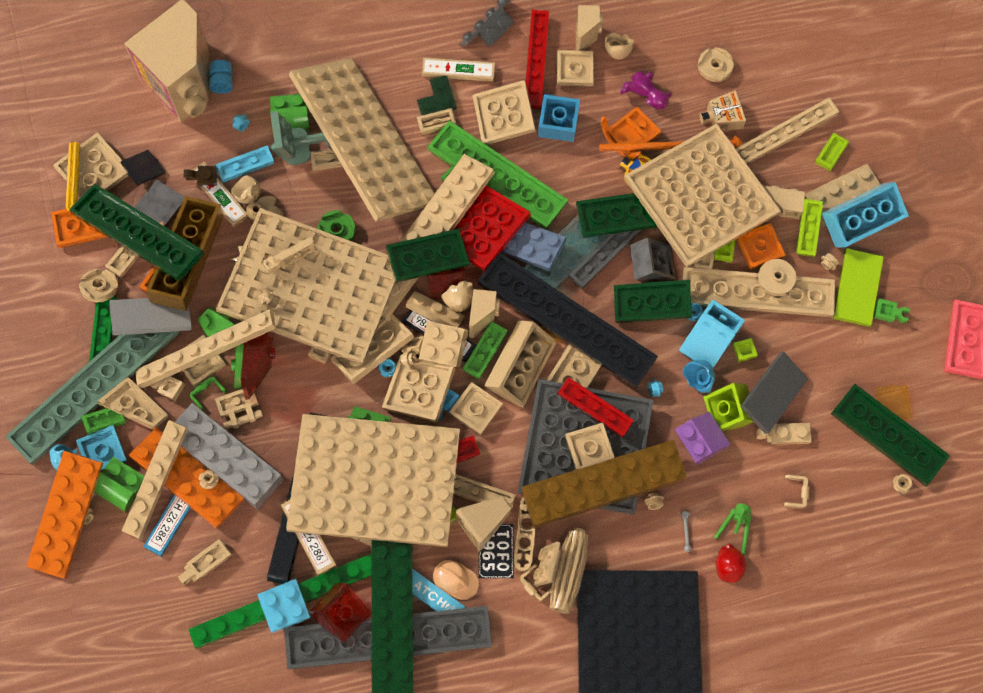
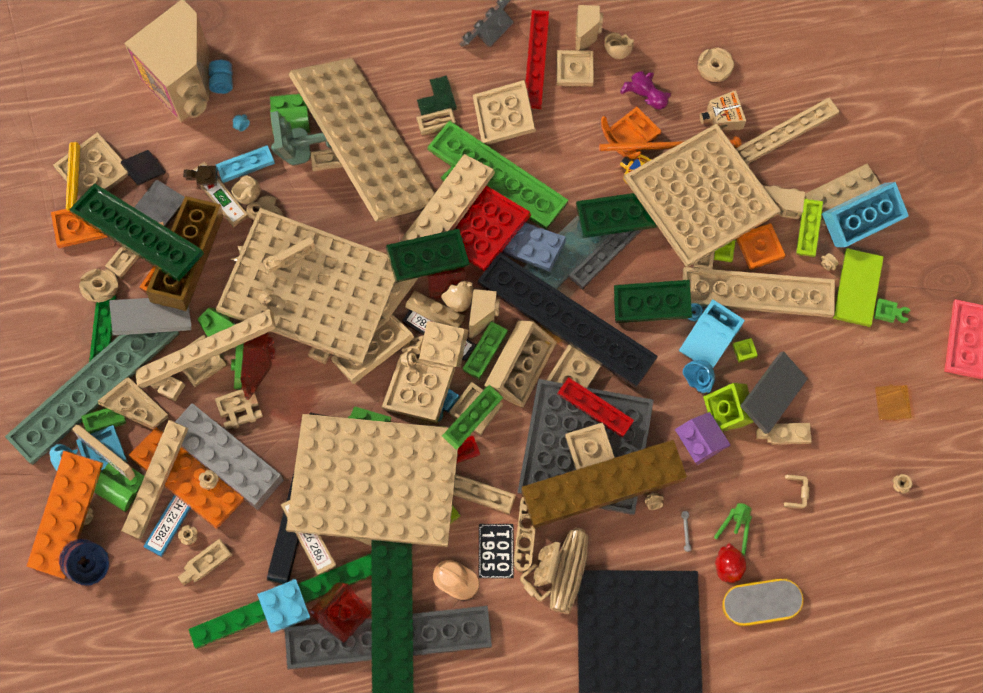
(91, 570): none -> dark blue wheel
(104, 452): none -> tan tile
(193, 535): none -> tan plate
(201, 387): bright green piece -> none
(340, 219): bright green plate -> none
(387, 363): medium azure plate -> none
(432, 595): medium azure tile -> none
(458, 69): tile -> none
(472, 417): none -> bright green plate
(483, 519): tan slope -> none
(558, 118): dark azure brick -> none
(652, 261): flat silver slope -> none
(655, 388): medium azure plate -> none
(762, 602): none -> flat silver tile
(773, 285): tan plate -> none
(832, 152): lime tile -> none
(890, 435): dark green plate -> none

